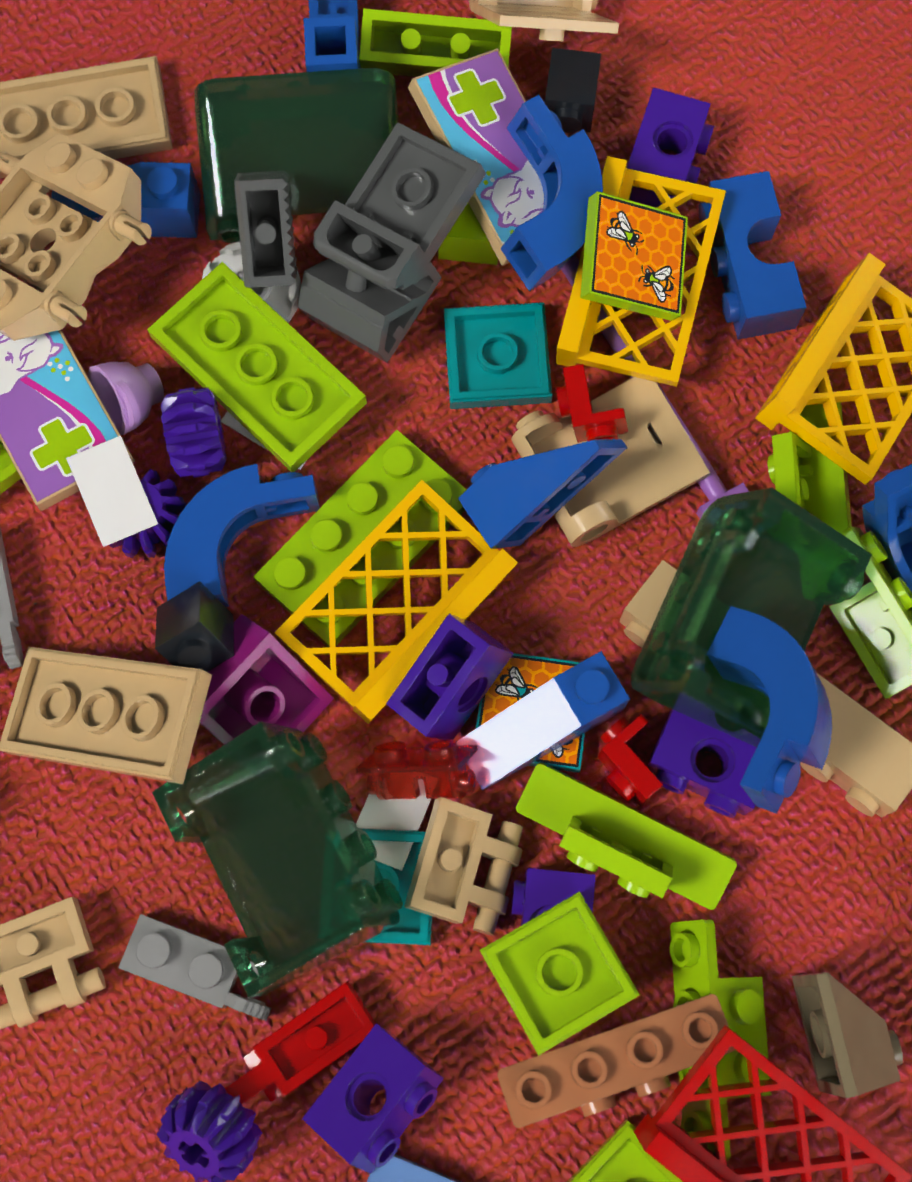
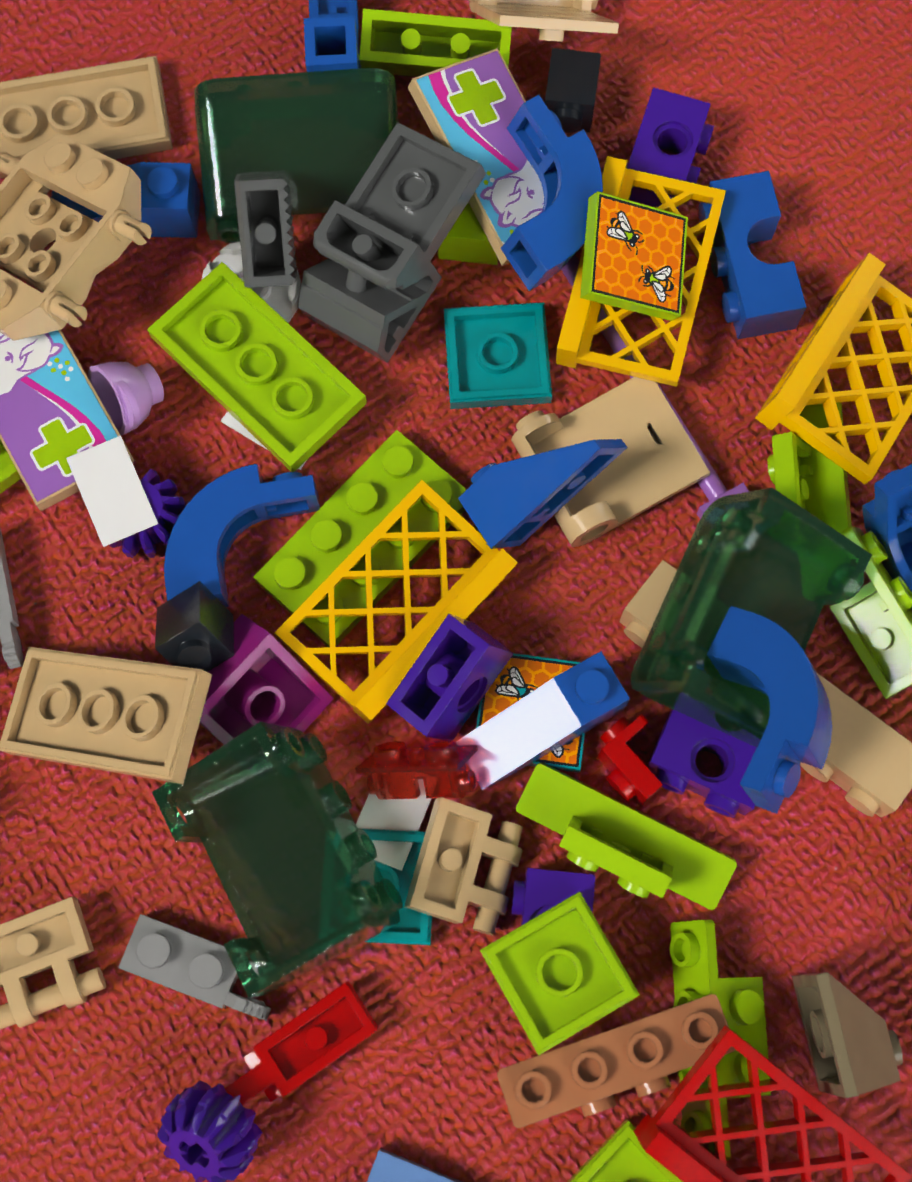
(193, 432): dark purple gear -> none
(343, 1108): dark purple brick -> none
(576, 402): red bracket -> none

